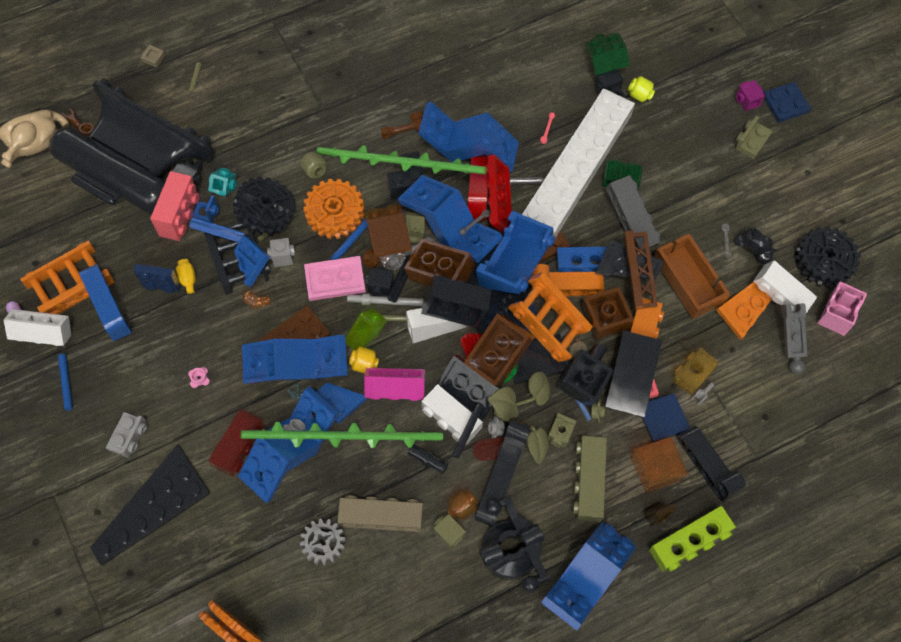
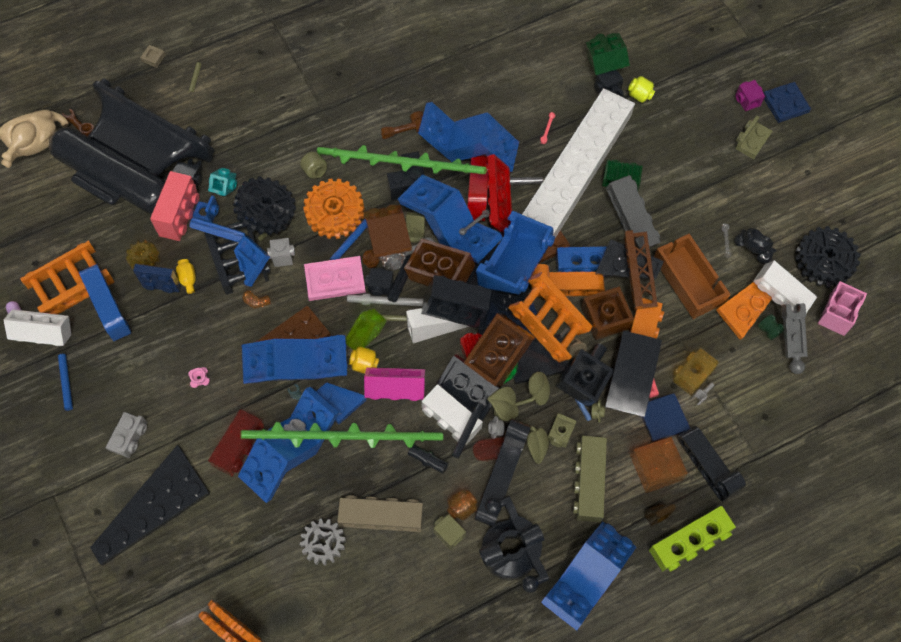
(142, 254): none -> clear yellow gear
(770, 326): none -> clear green wheel

